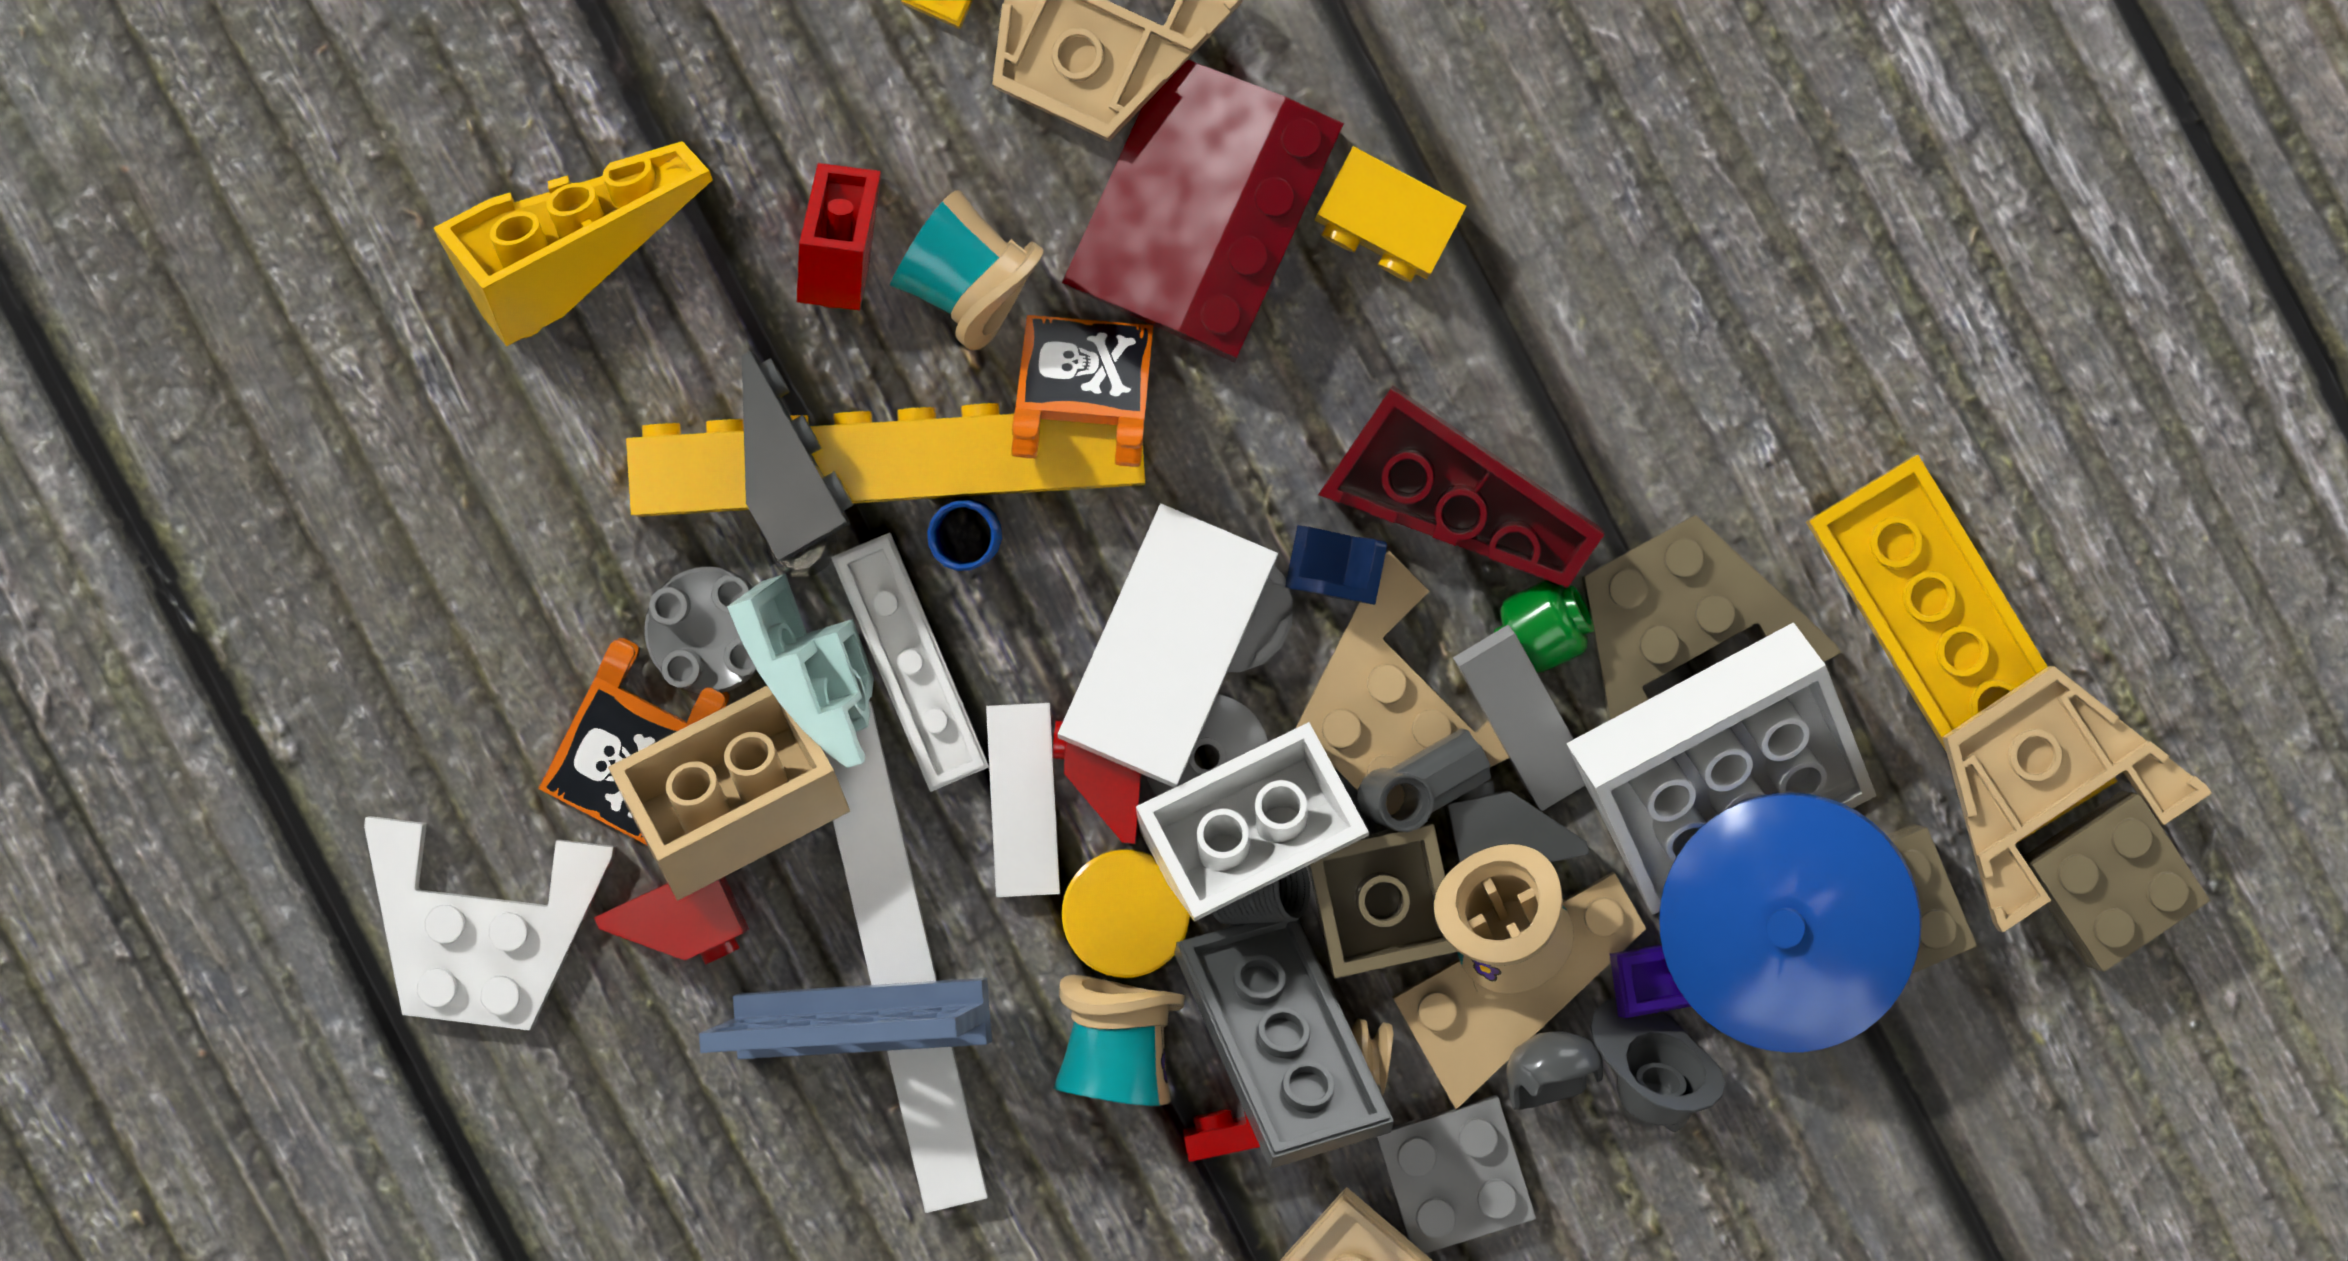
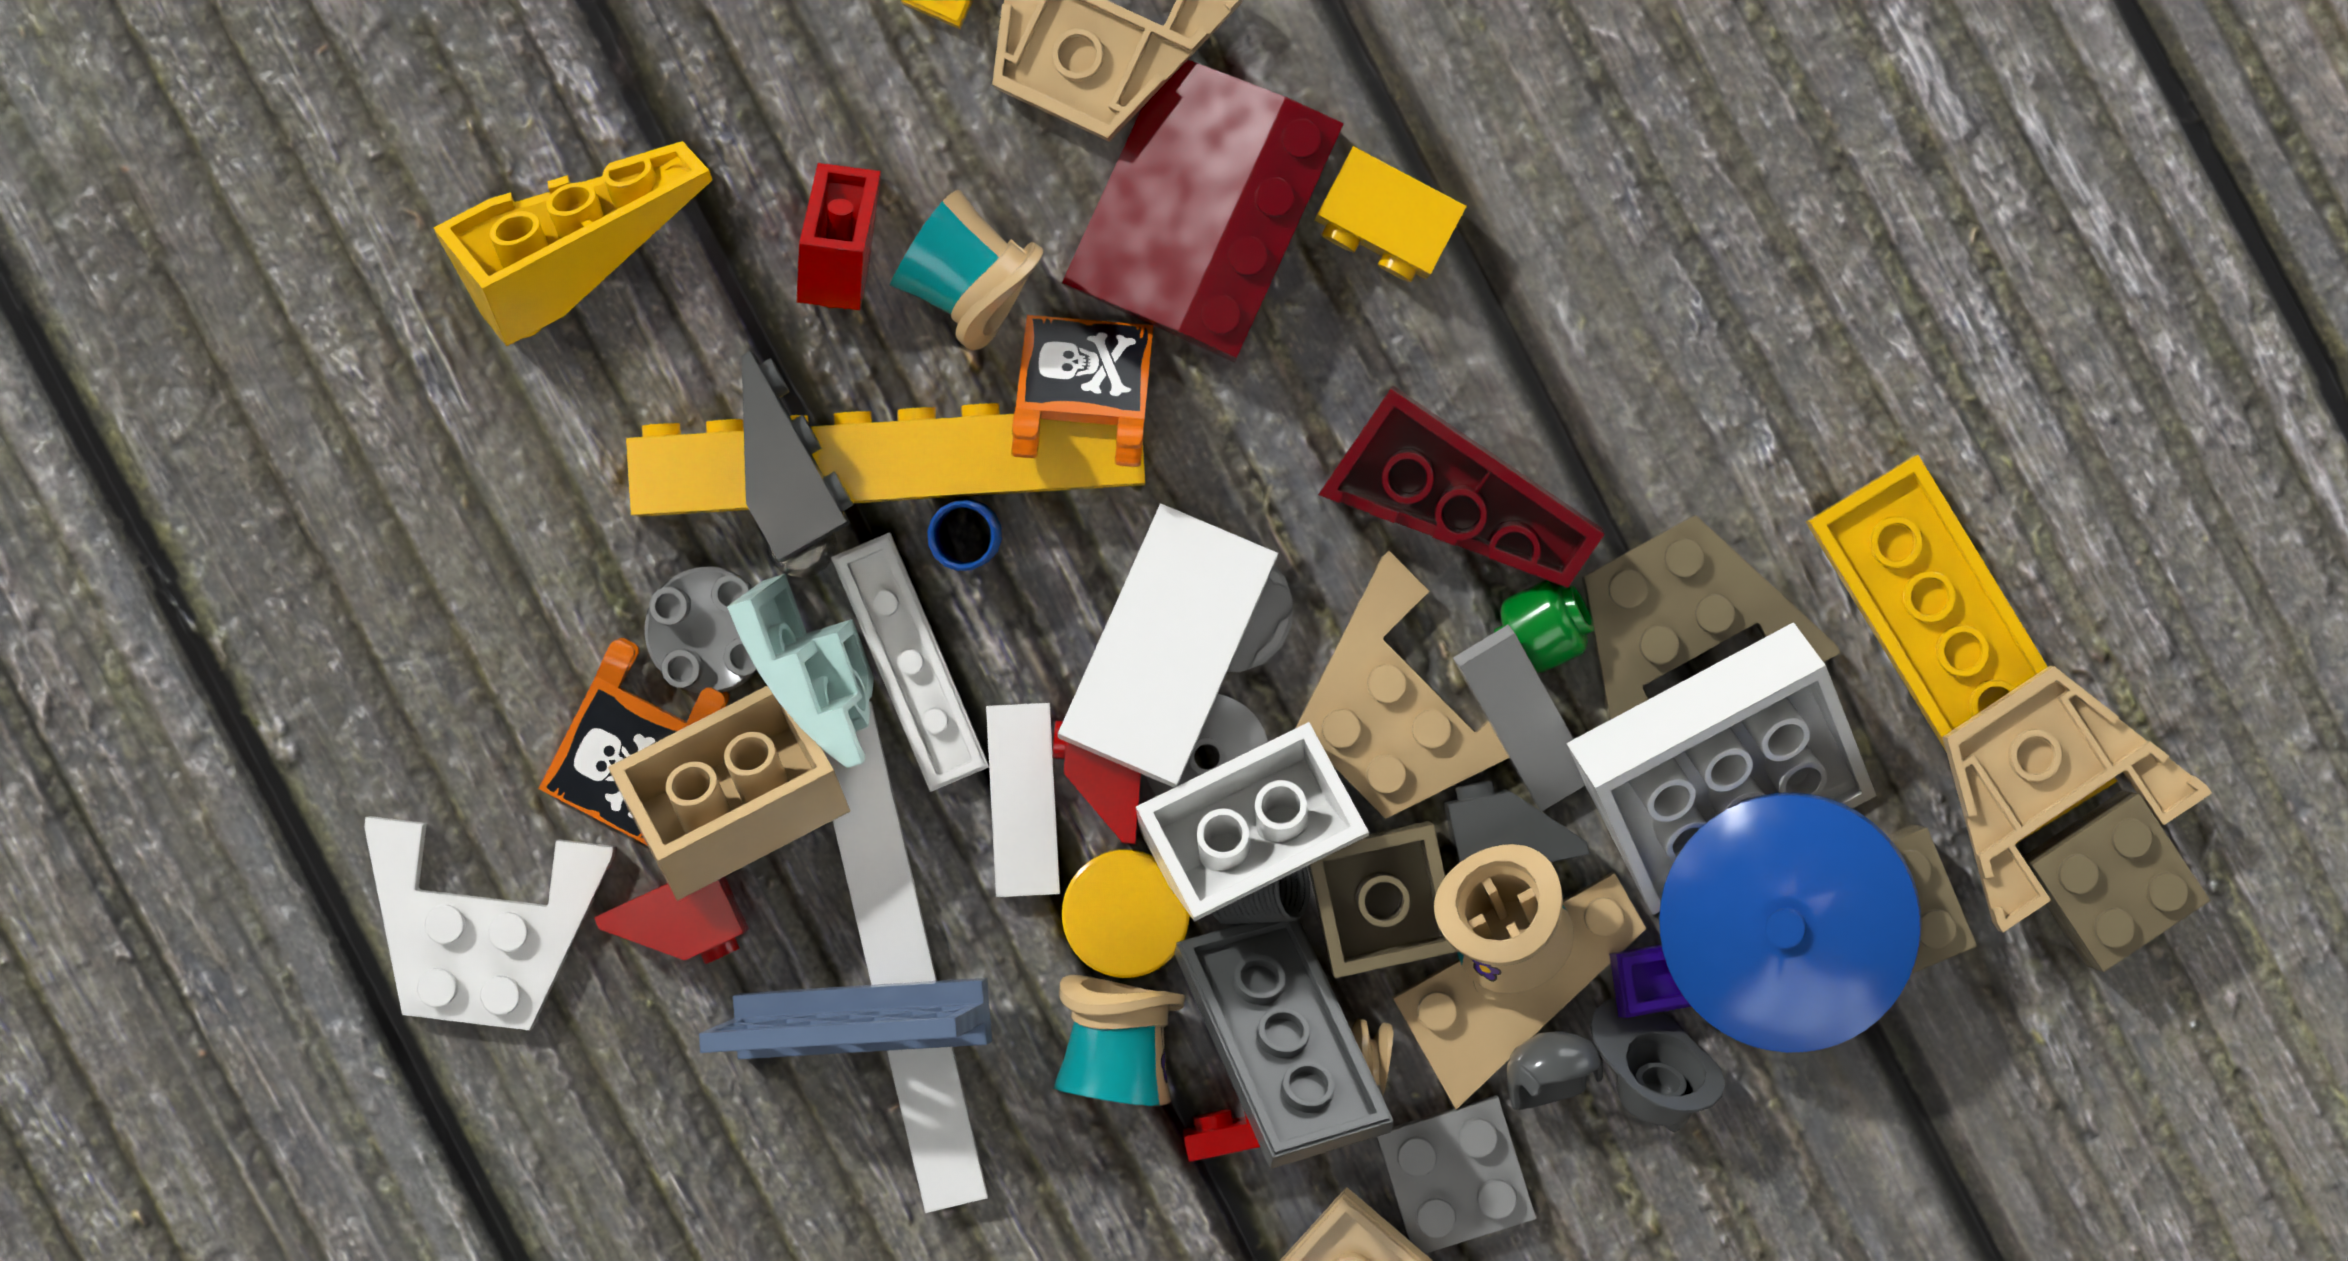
(1336, 565): dark blue panel -> none
(1428, 781): dark grey piece -> none

